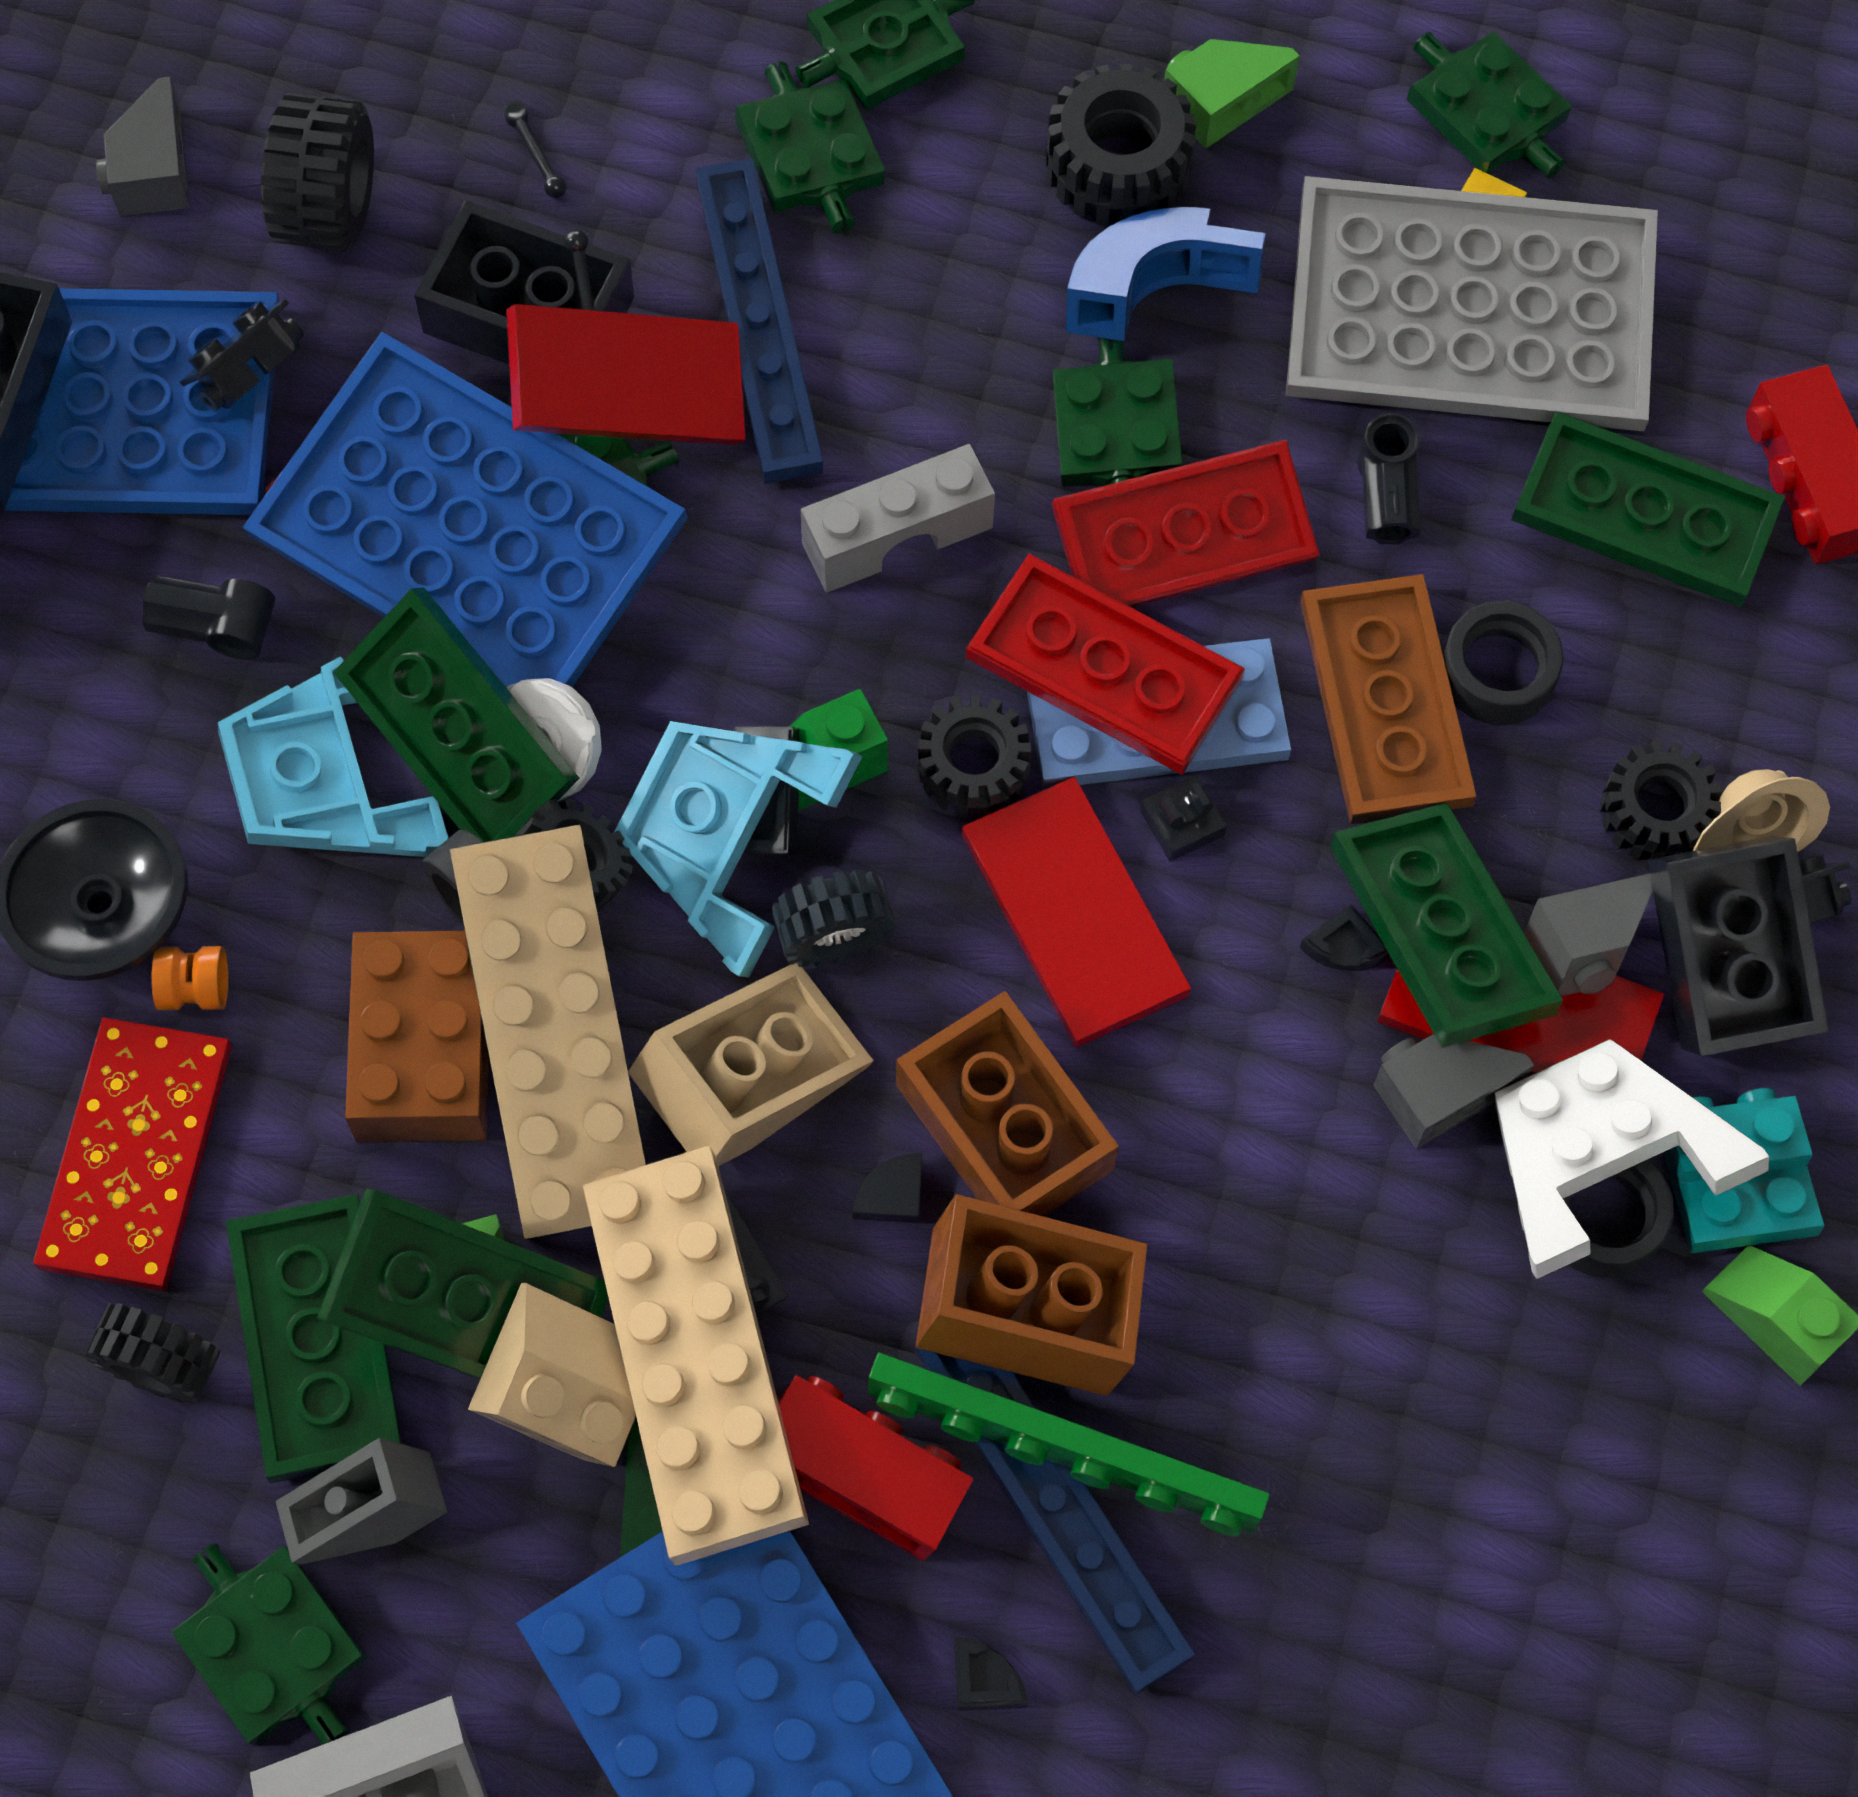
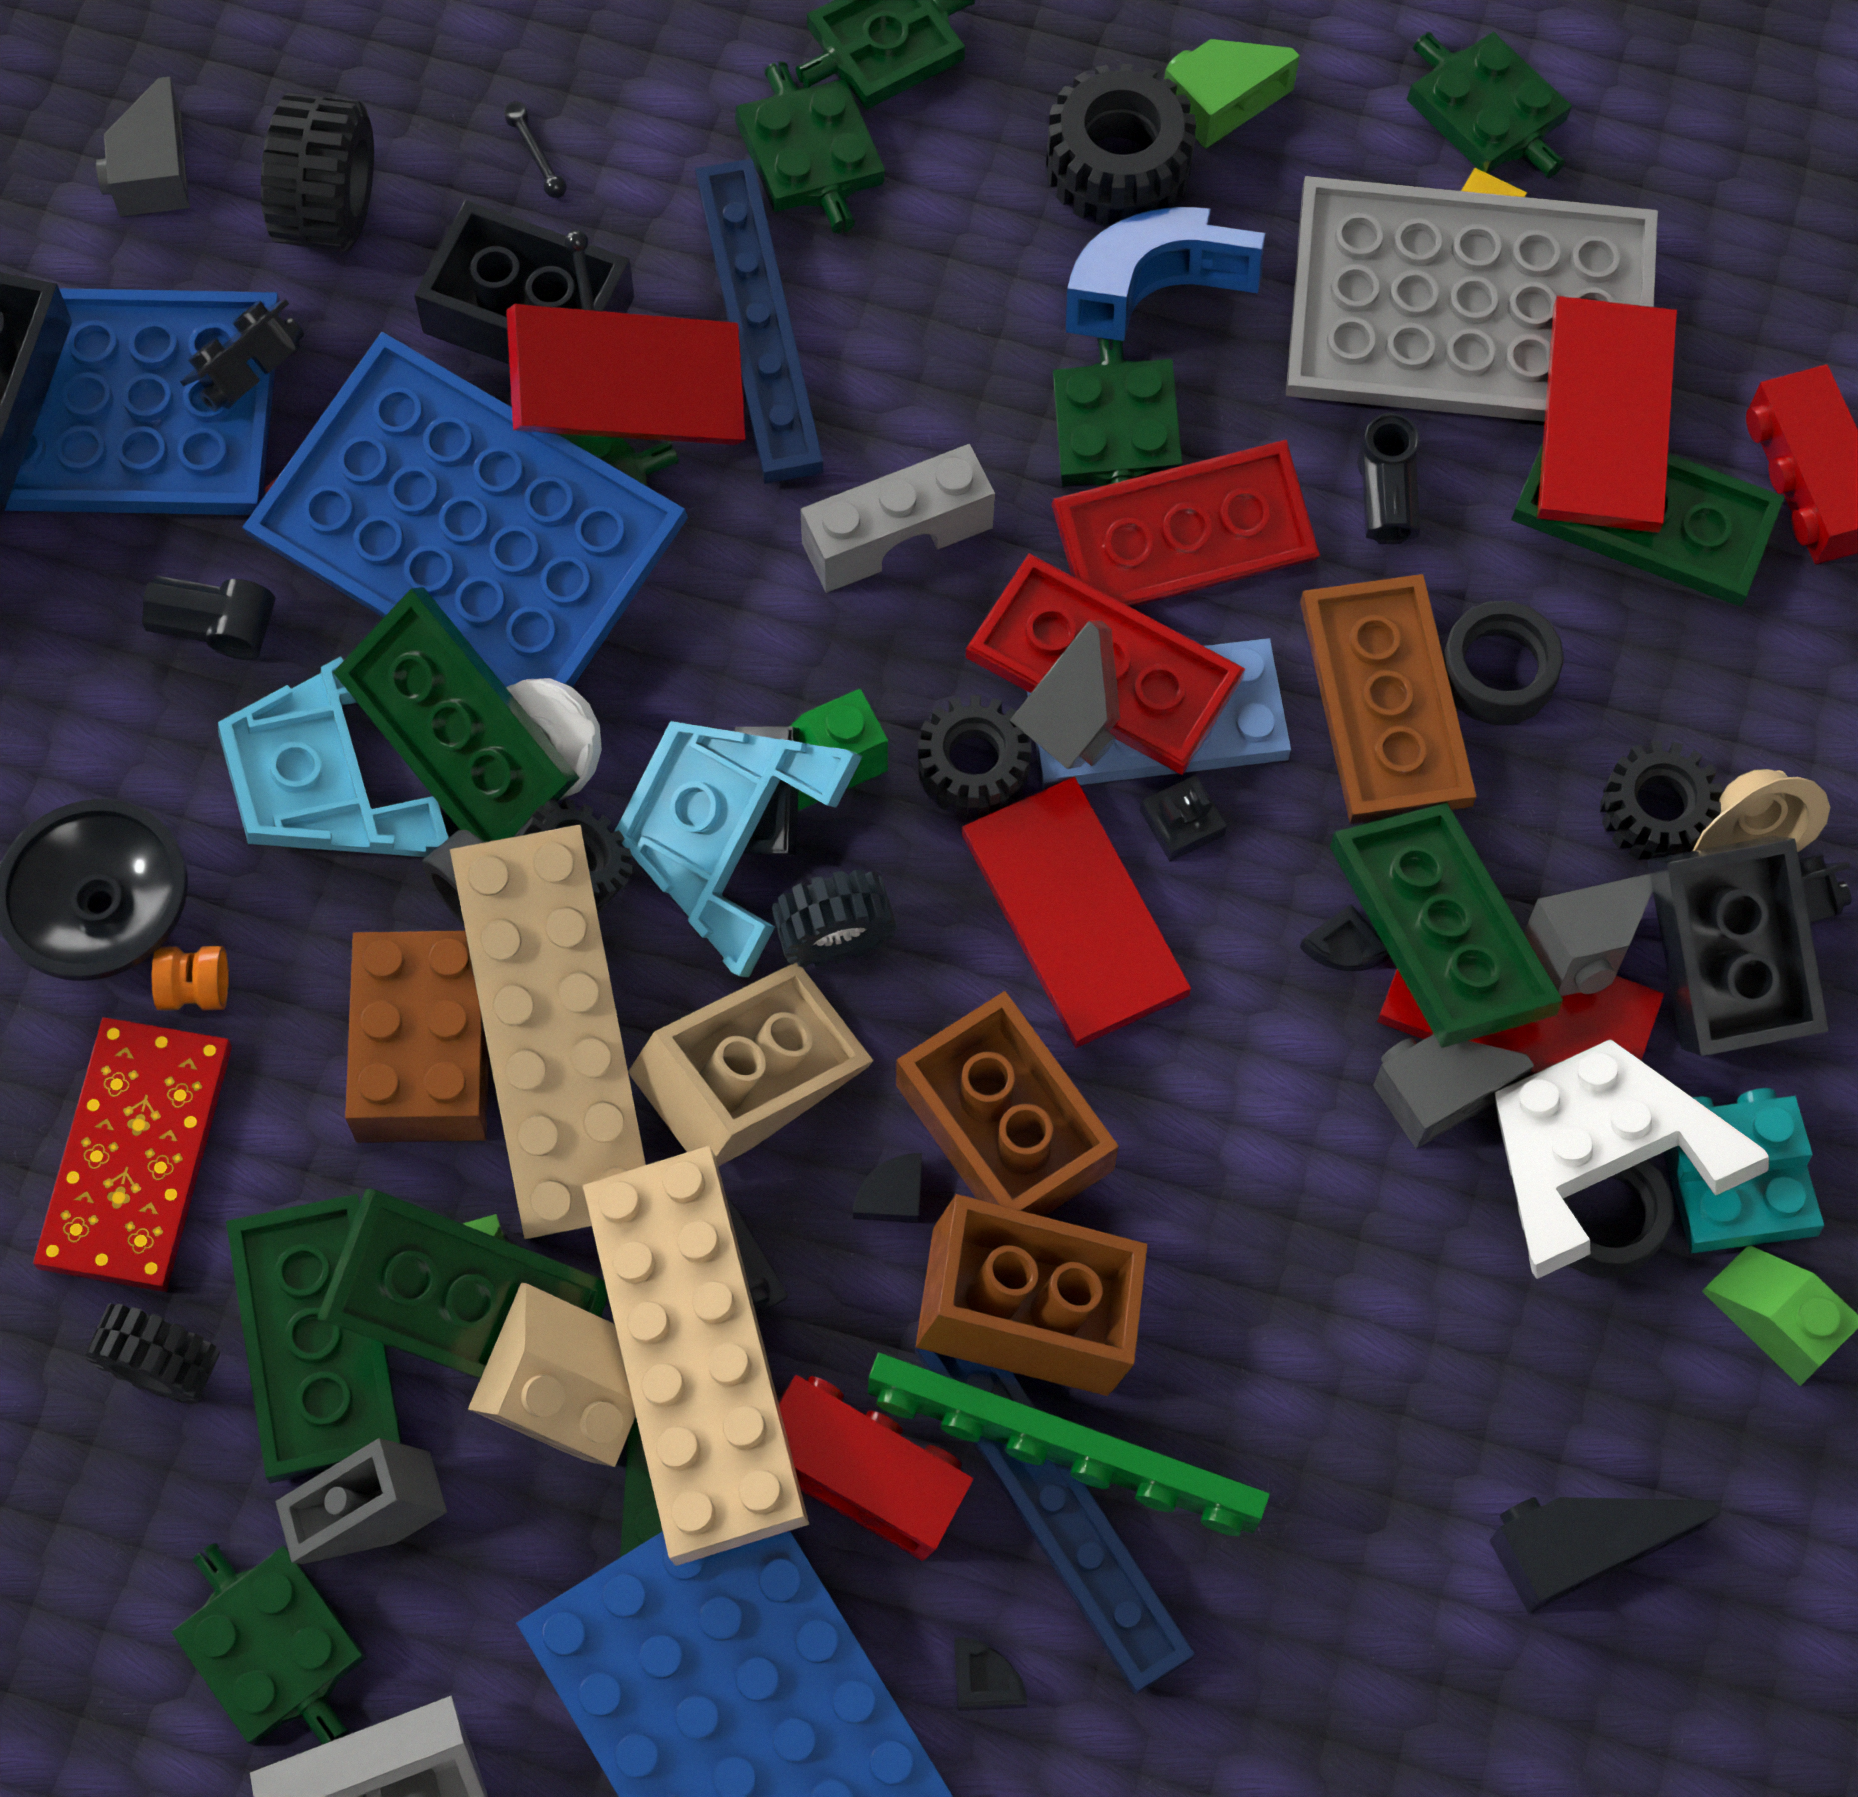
(1076, 701): none -> dark grey slope
(1581, 1540): none -> black slope
(1607, 414): none -> red tile

